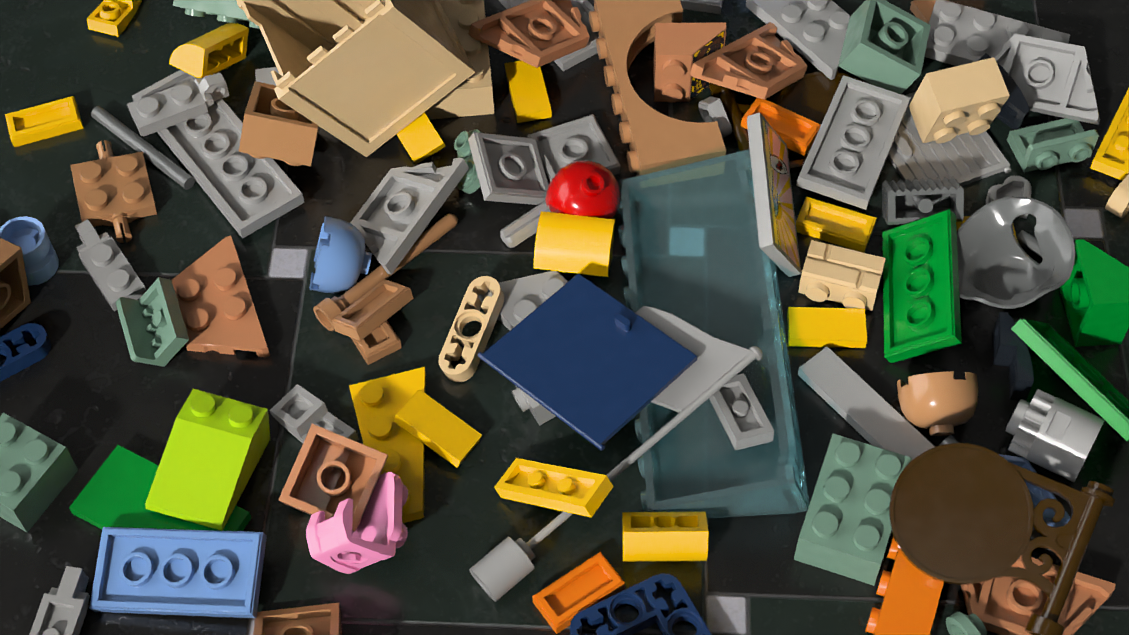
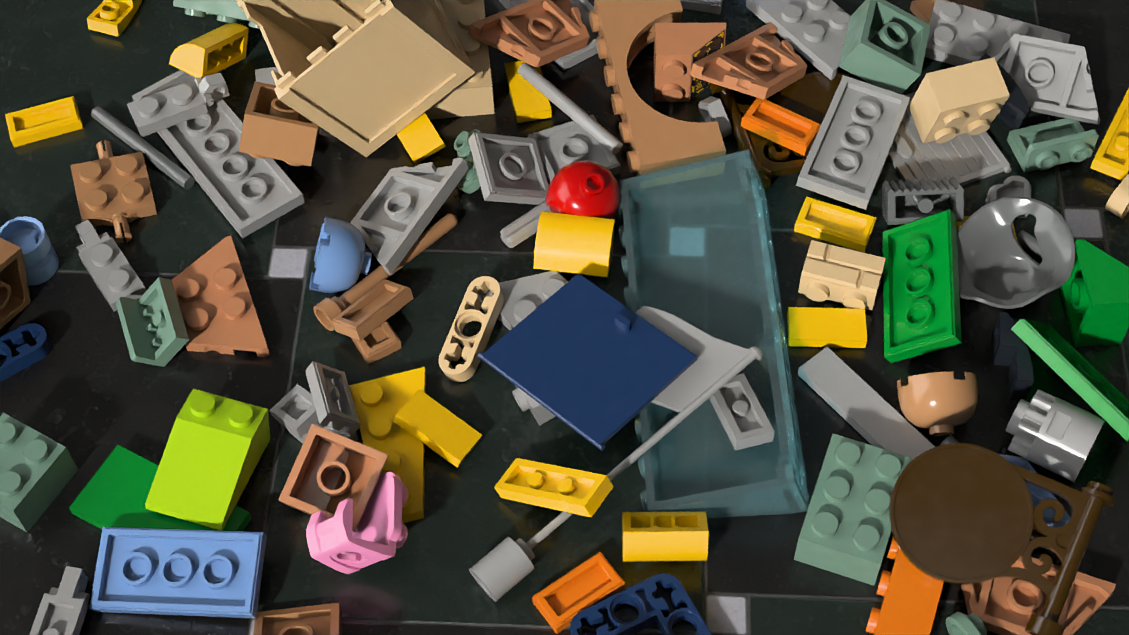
(328, 393): none -> light grey tile
(570, 108): none -> light grey bar
(773, 195): tile -> none

